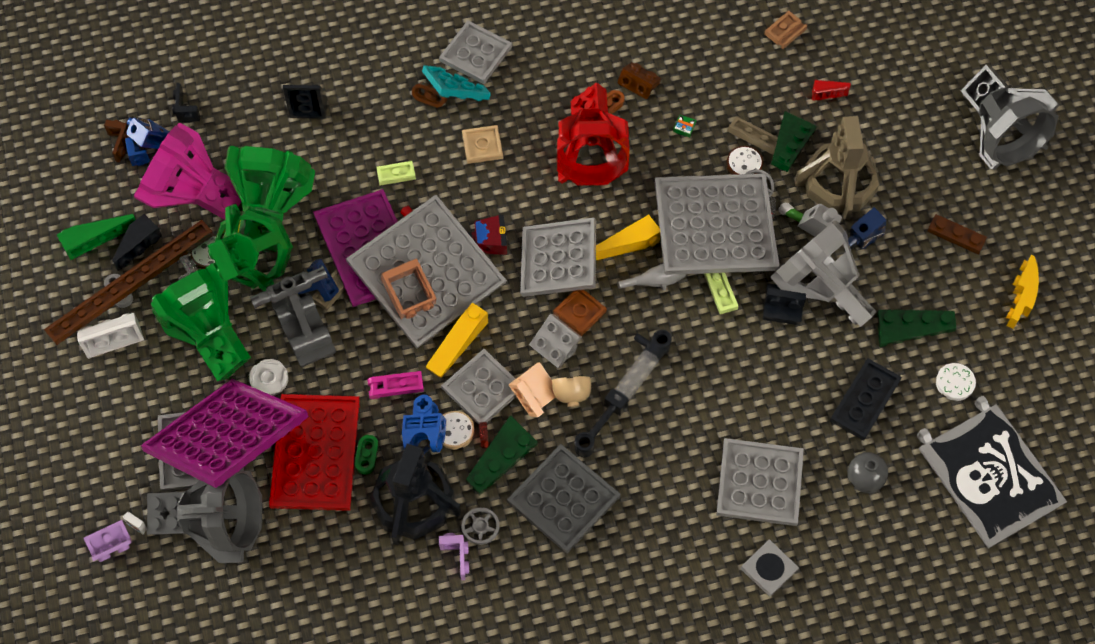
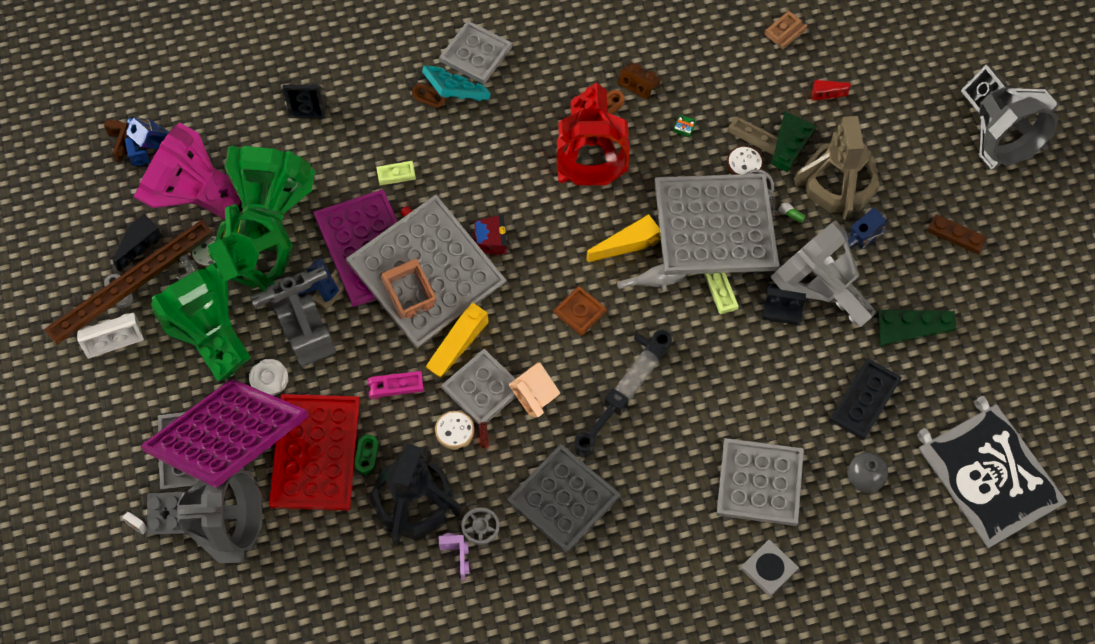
(88, 236): green slope -> none
(108, 540): lavender bracket -> none
(184, 113): black bracket -> none
(424, 424): blue piece -> none
(482, 144): tan tile -> none
(502, 454): dark green wing -> none
(555, 341): light grey plate -> none
(558, 257): light grey plate -> none
(572, 389): tan cylinder -> none
(818, 218): light grey torso -> none
(955, 381): white tile -> none
(1025, 291): yellow slope -> none

